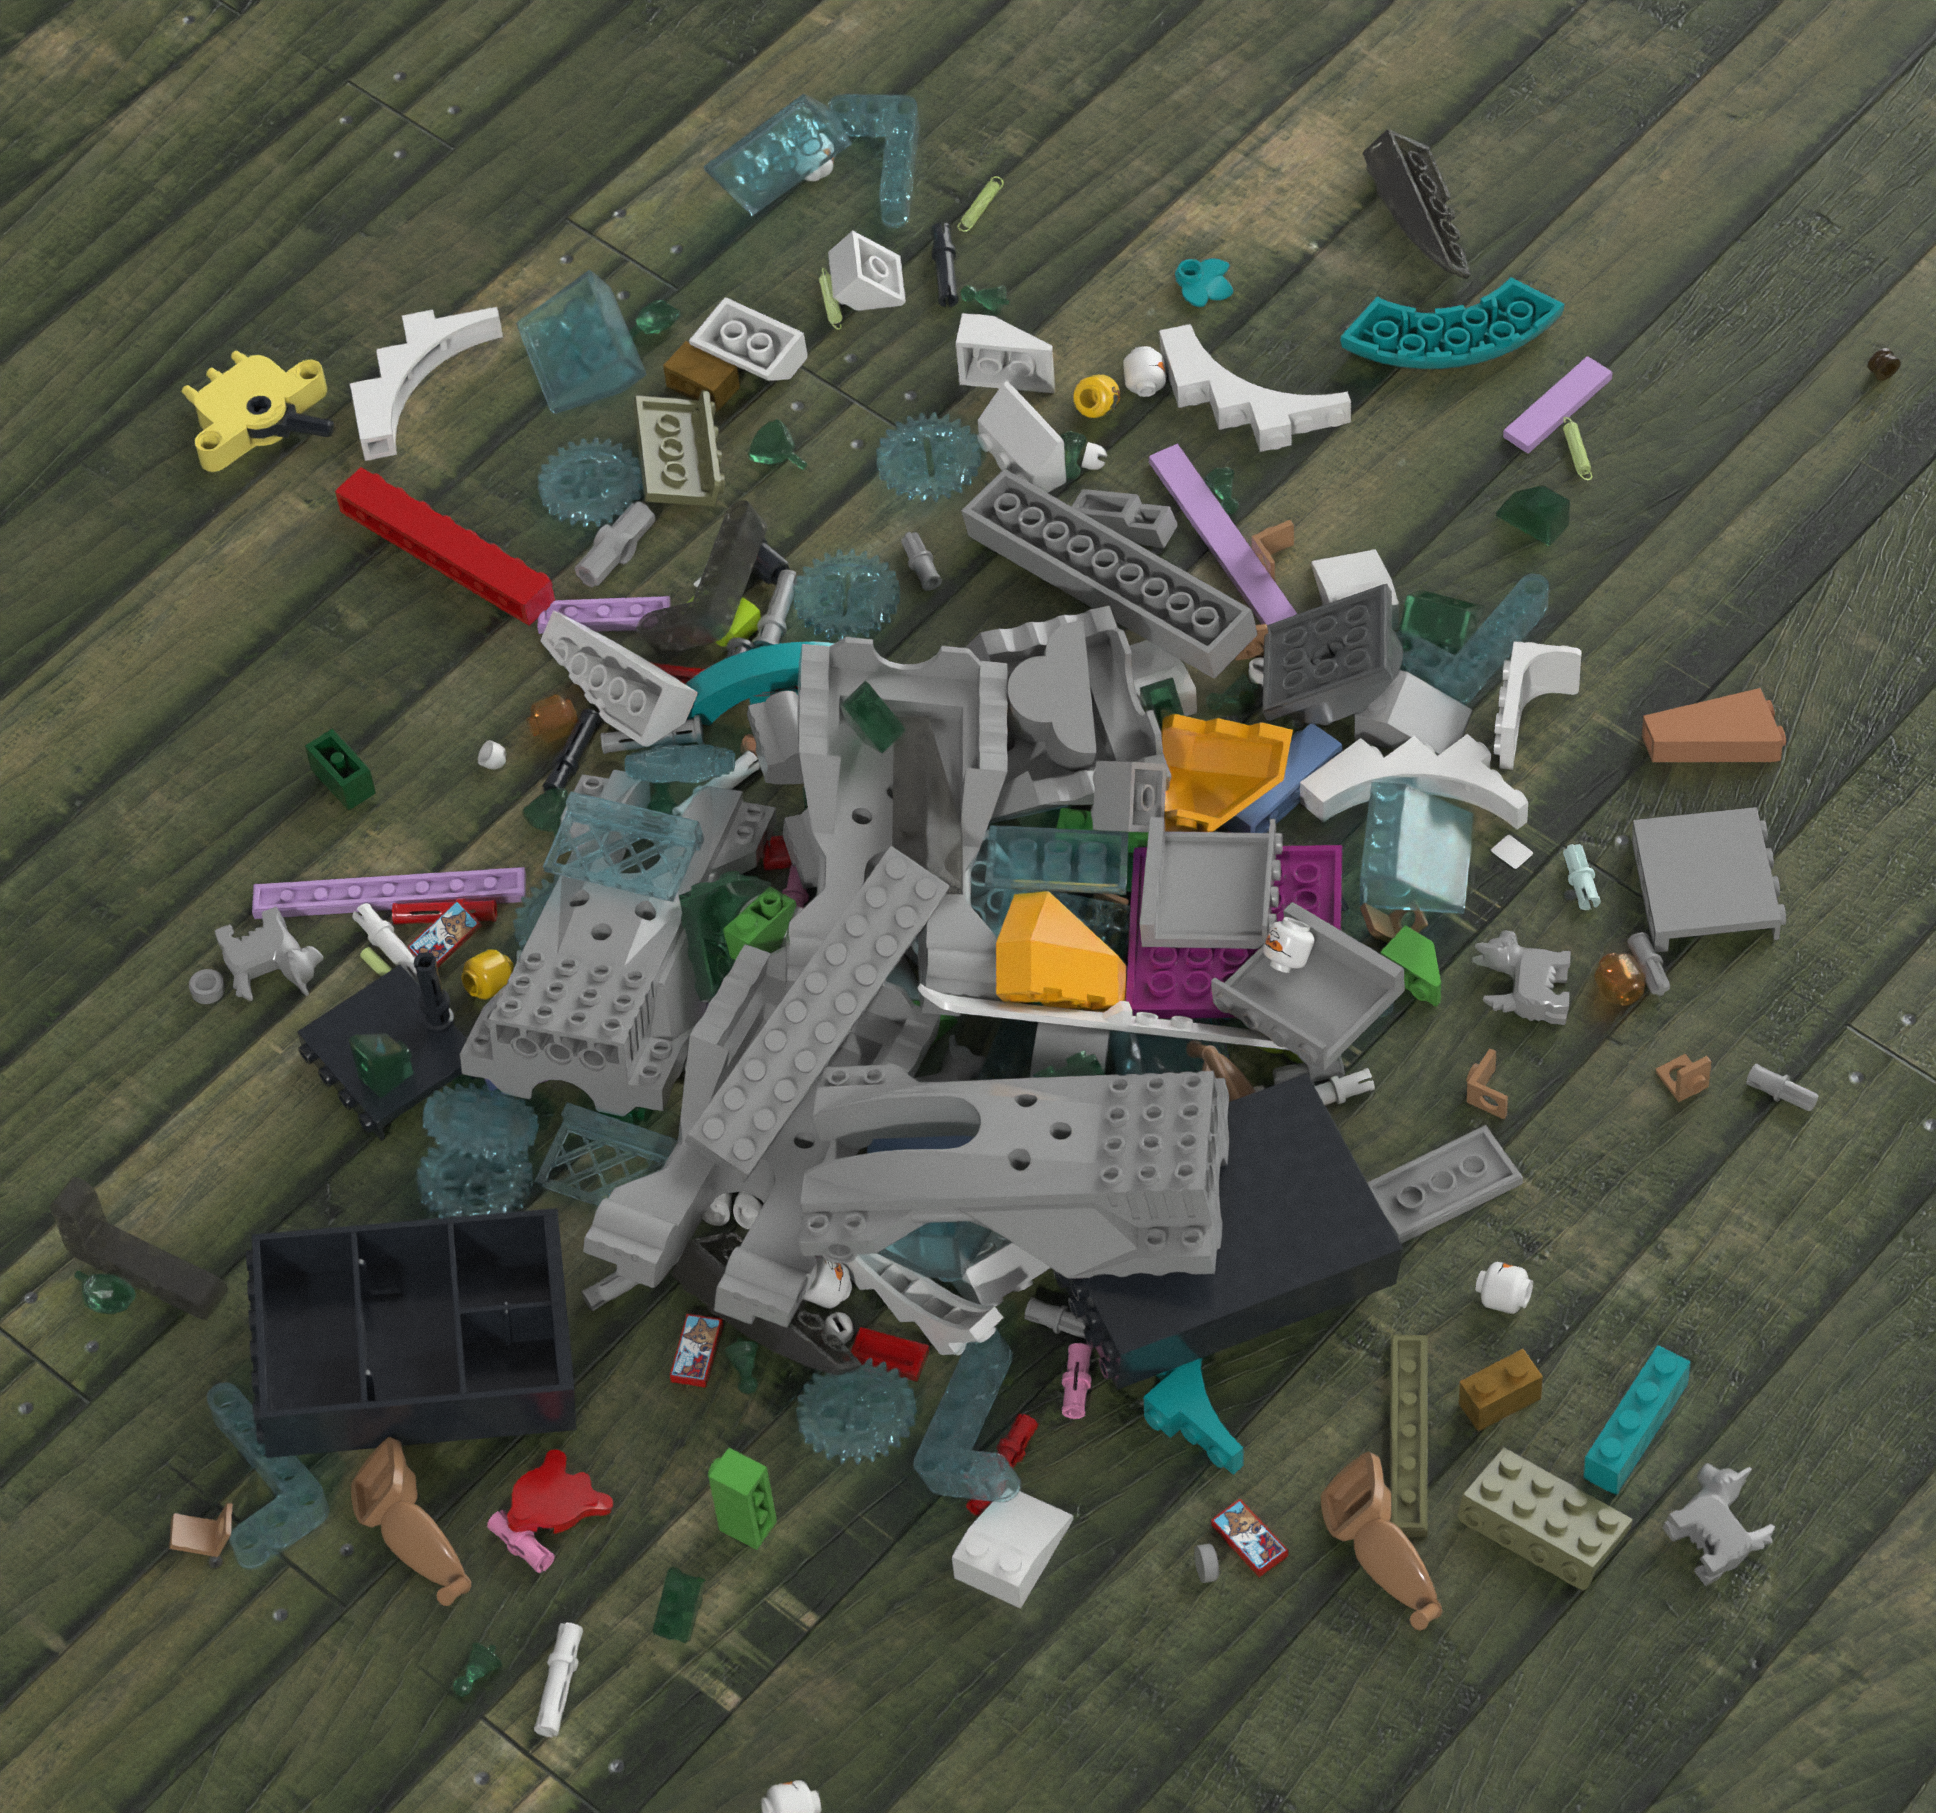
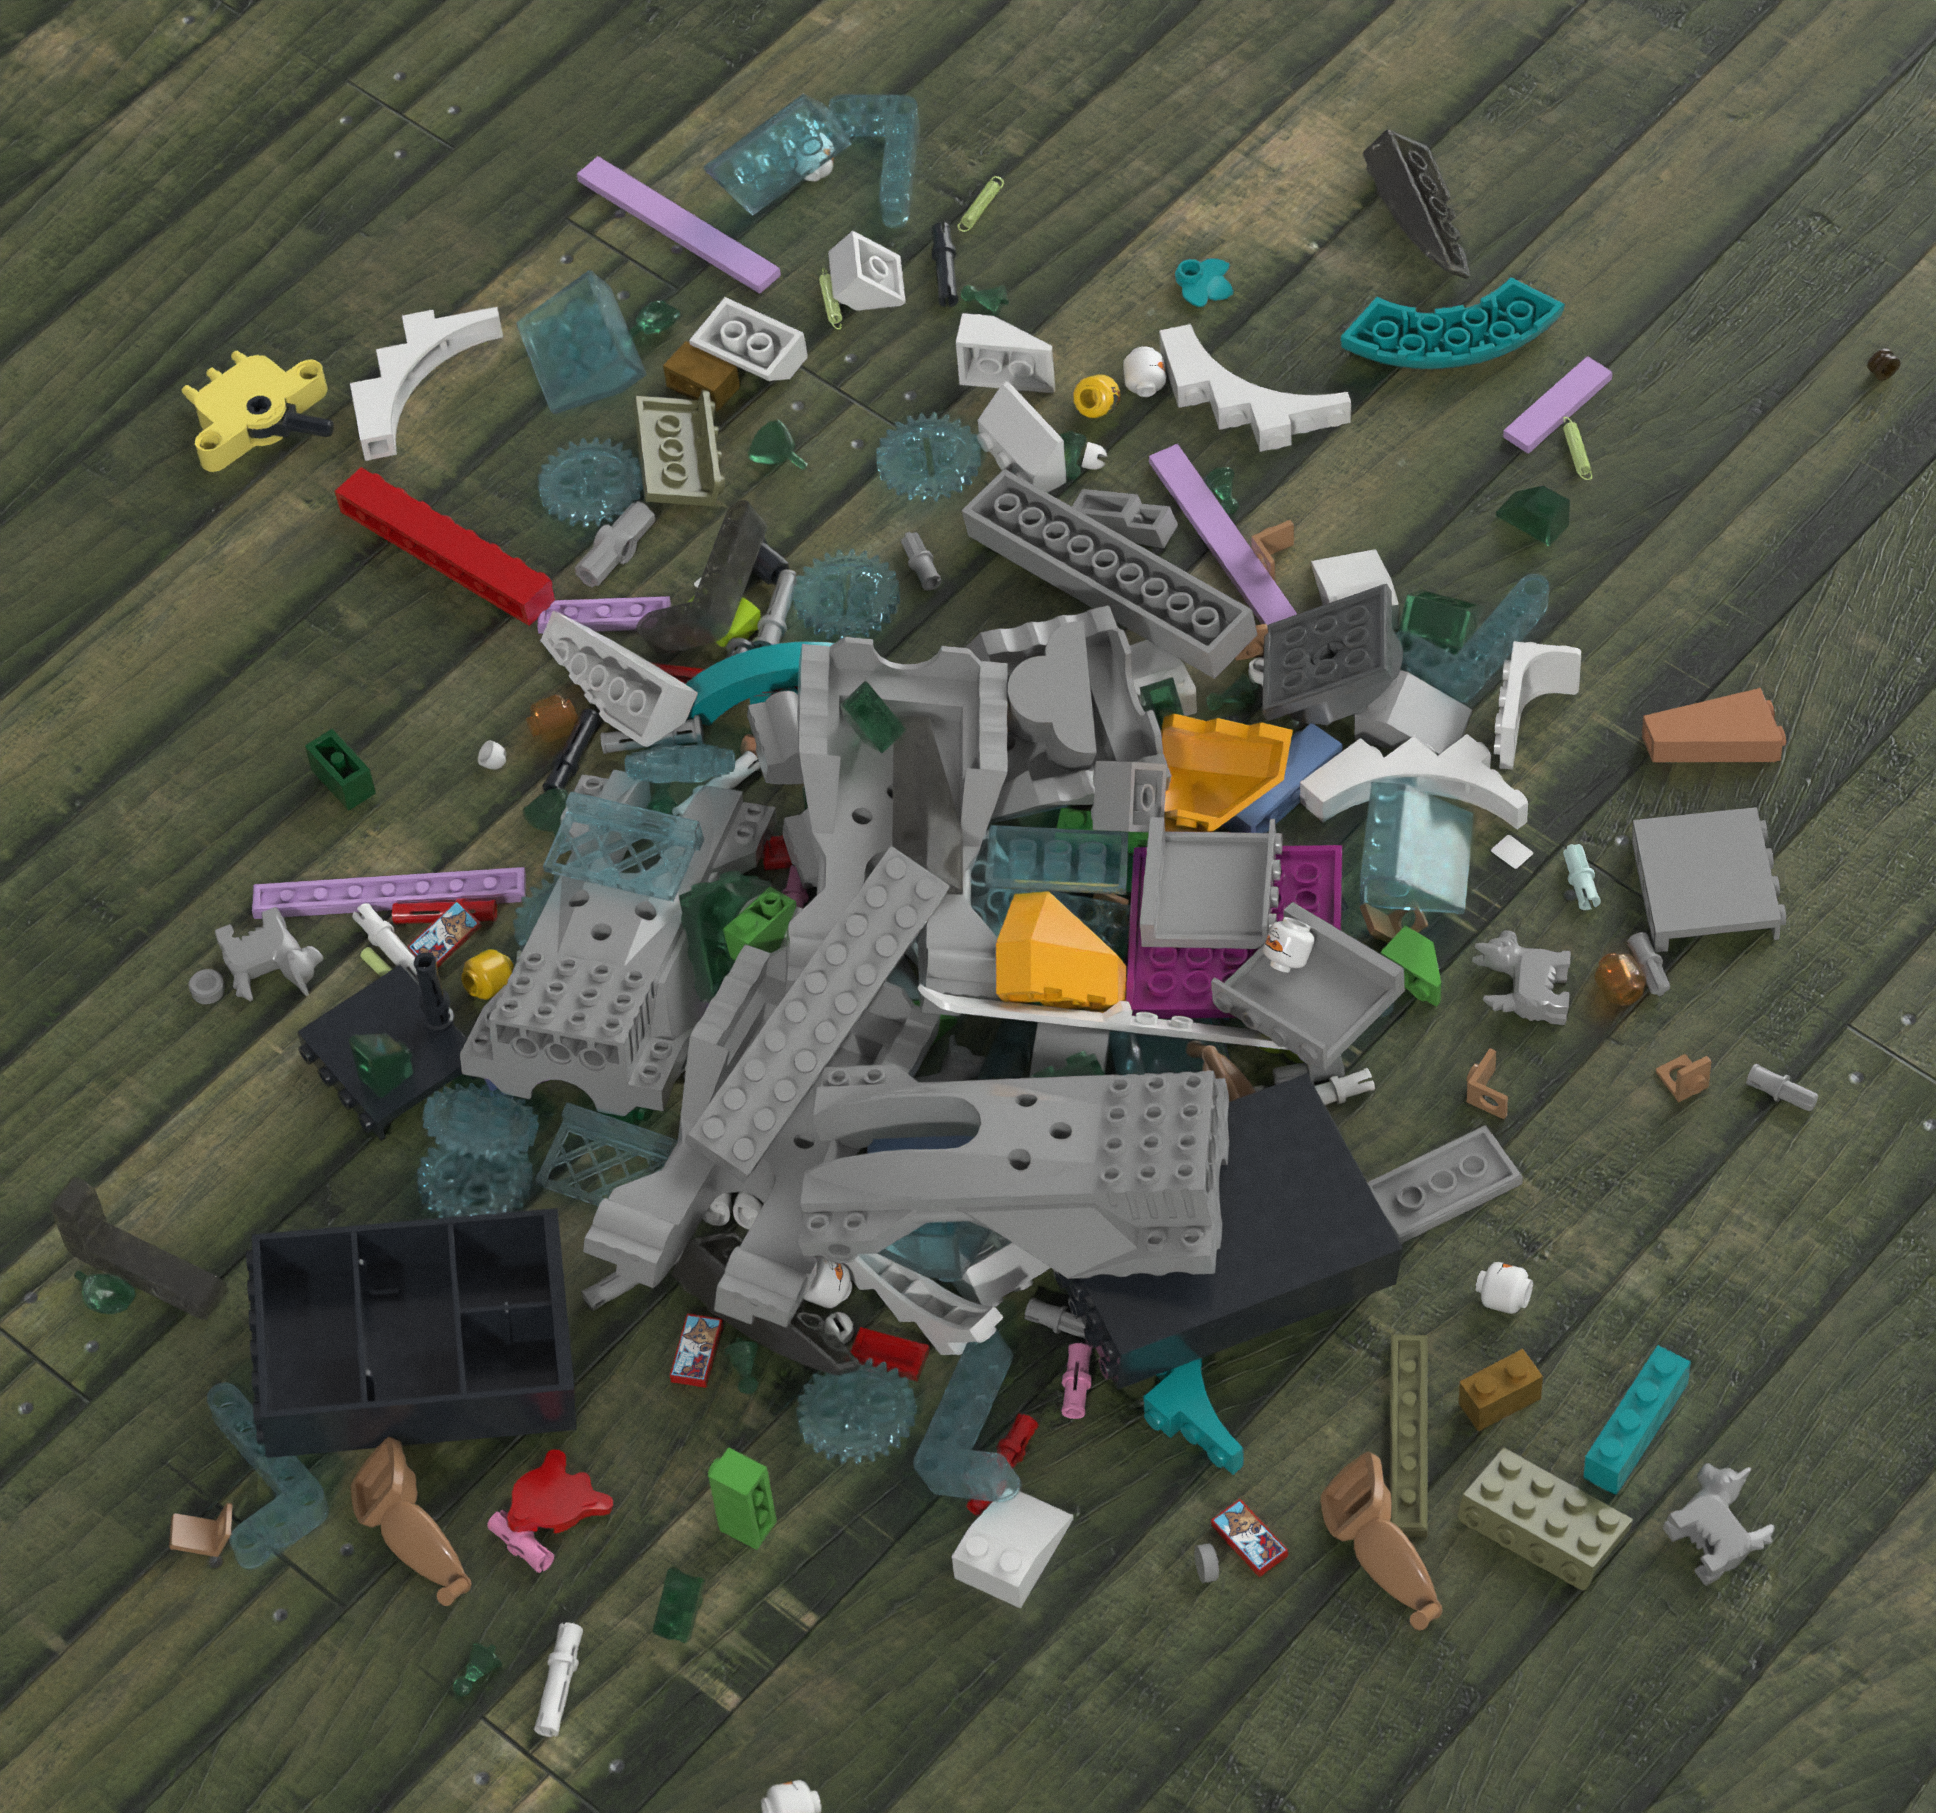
(679, 225): none -> lavender tile

